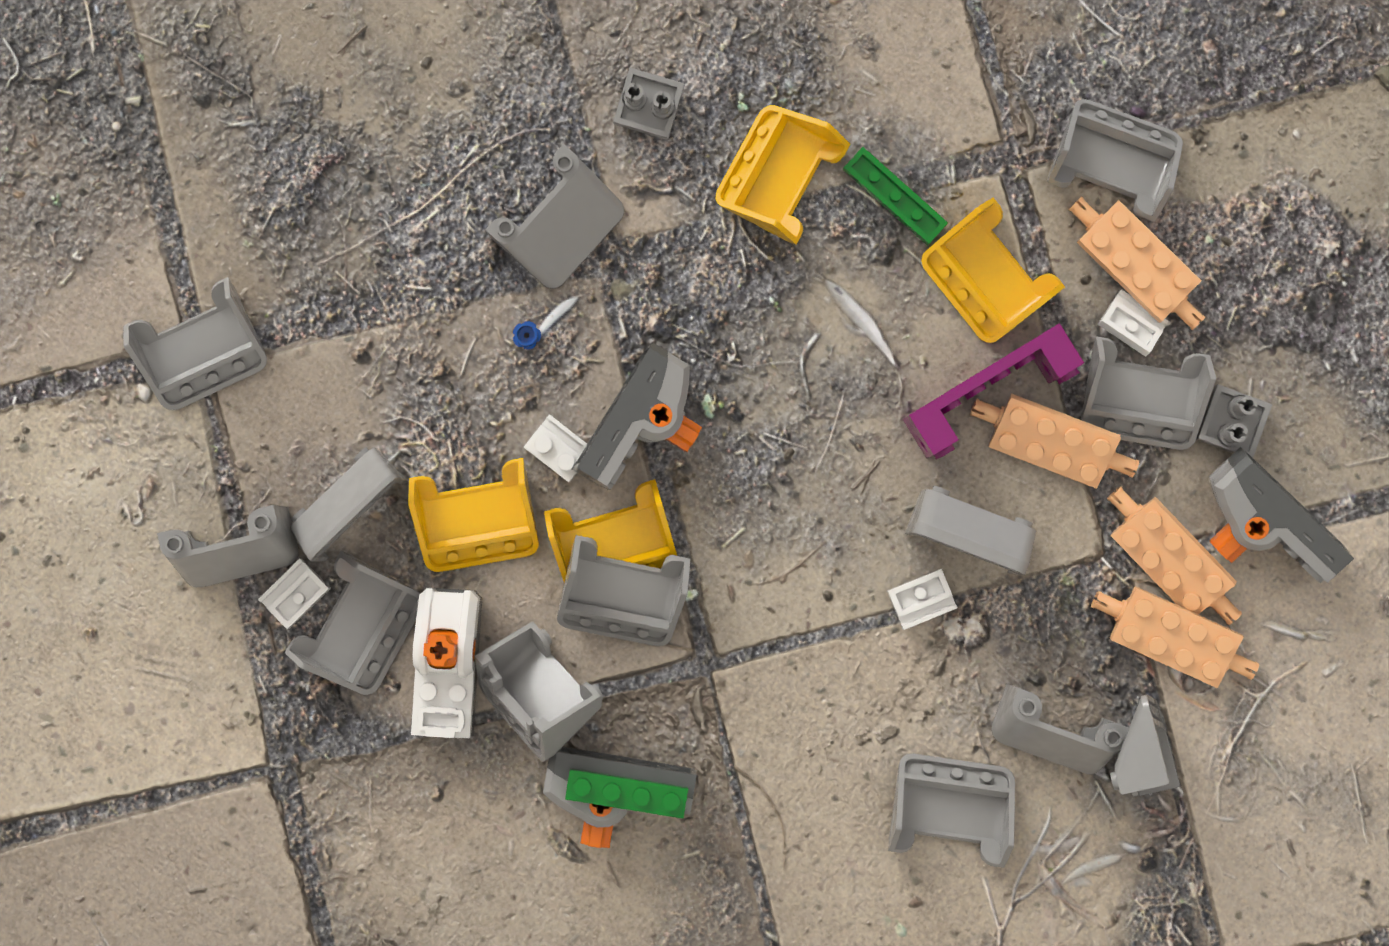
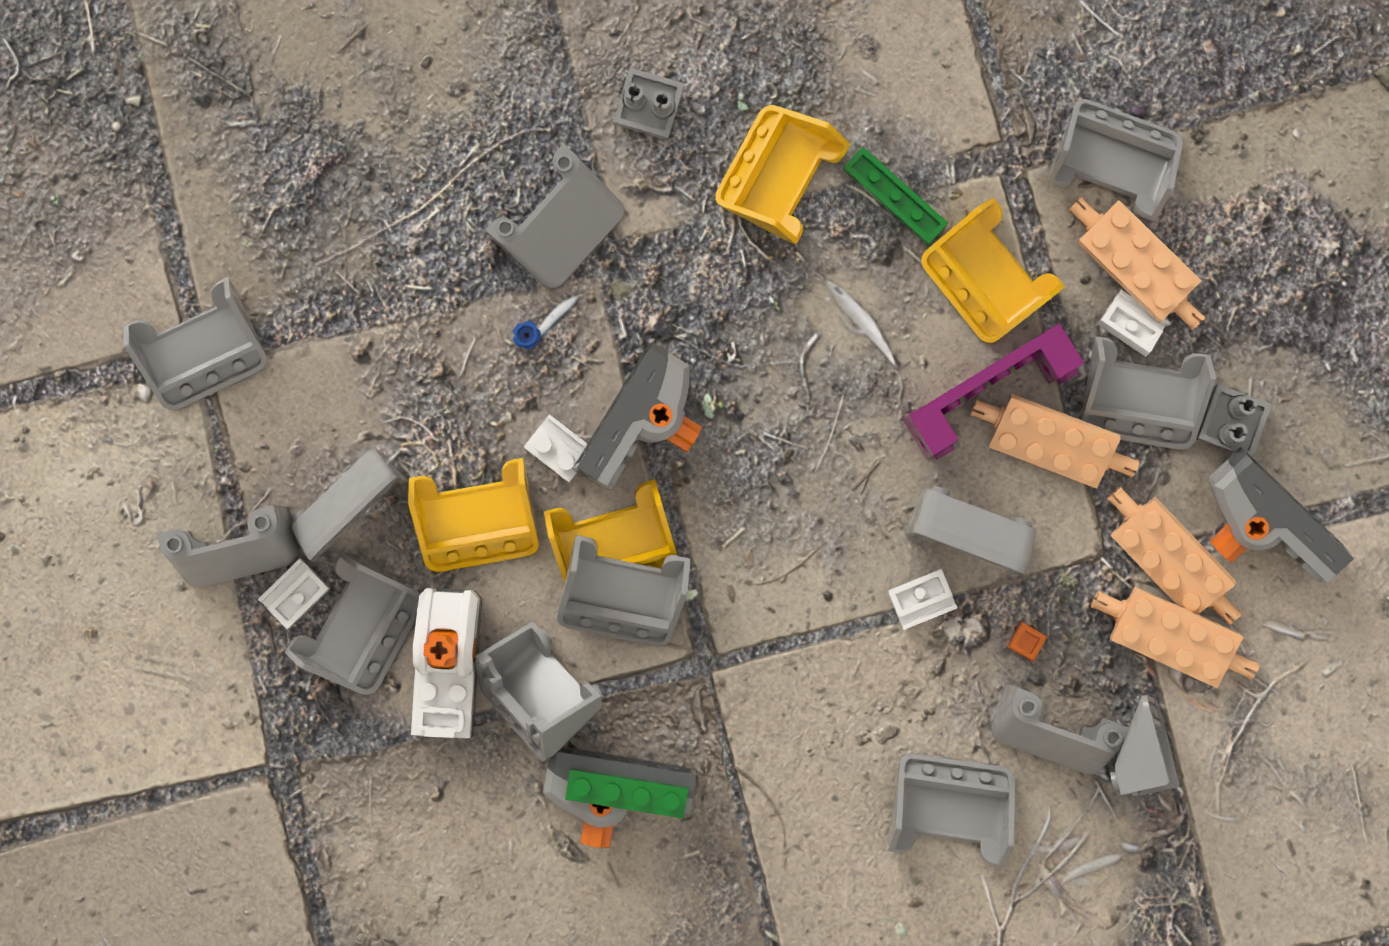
(1027, 641): none -> orange tile

